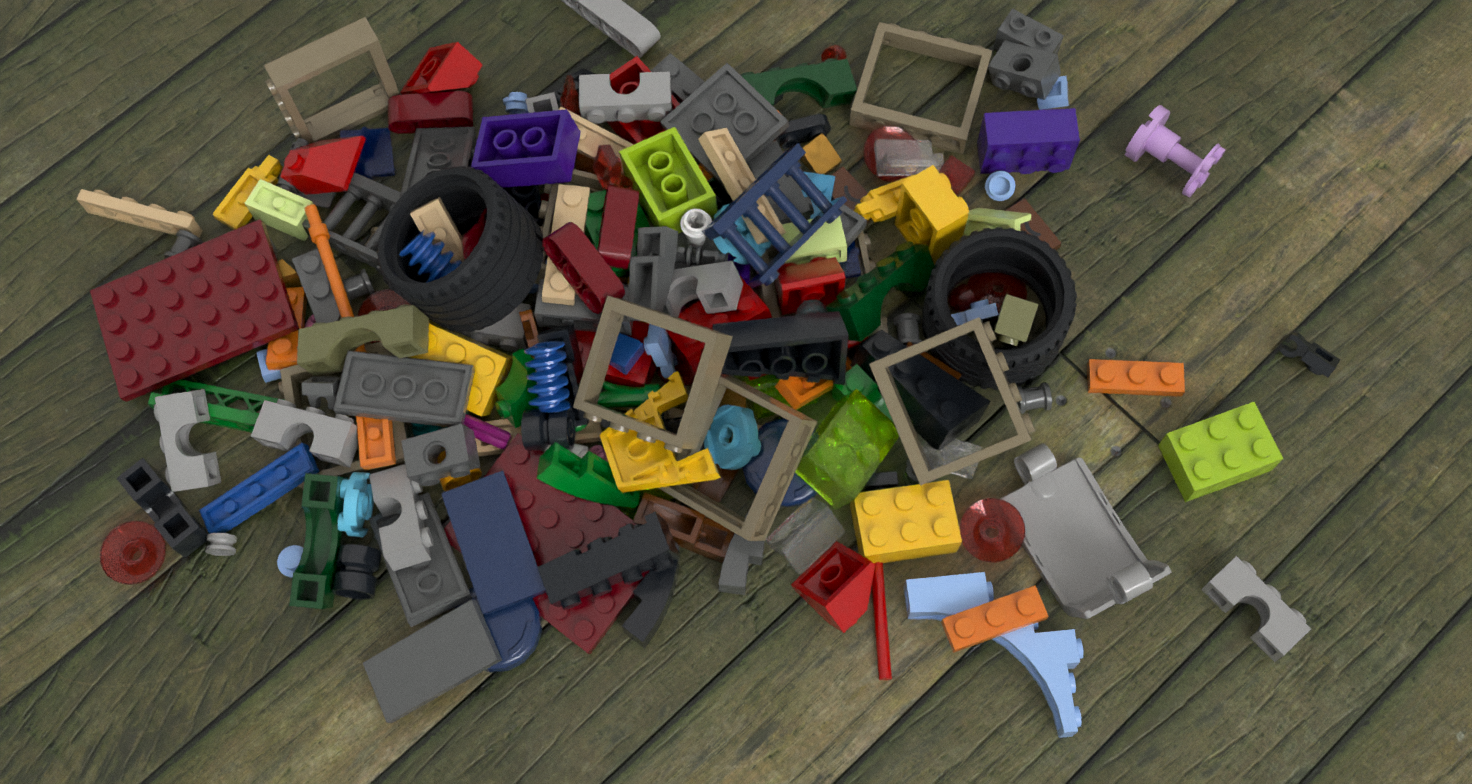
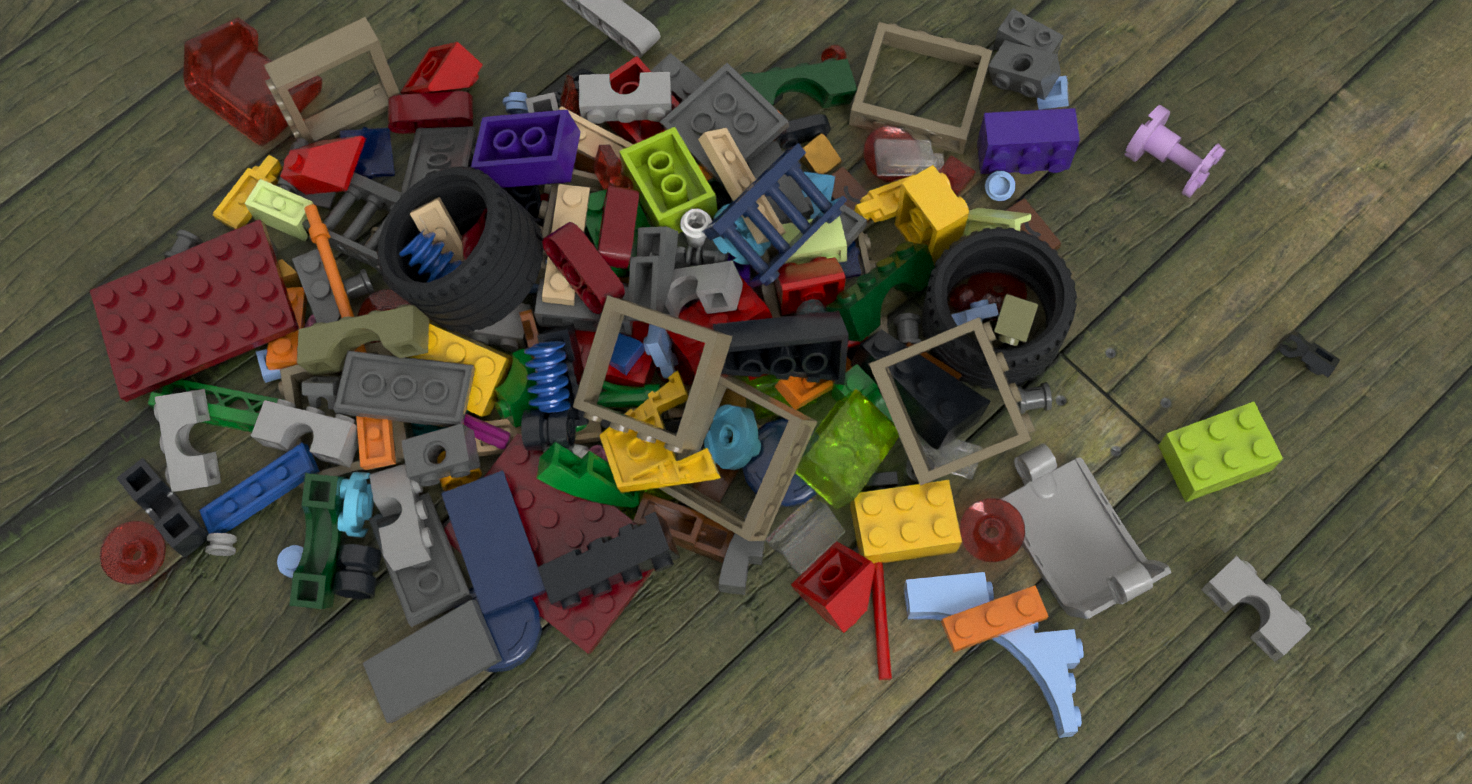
(132, 212): tan plate -> none
(230, 78): none -> clear red windscreen
(654, 596): black slope -> none
(1135, 377): orange plate -> none

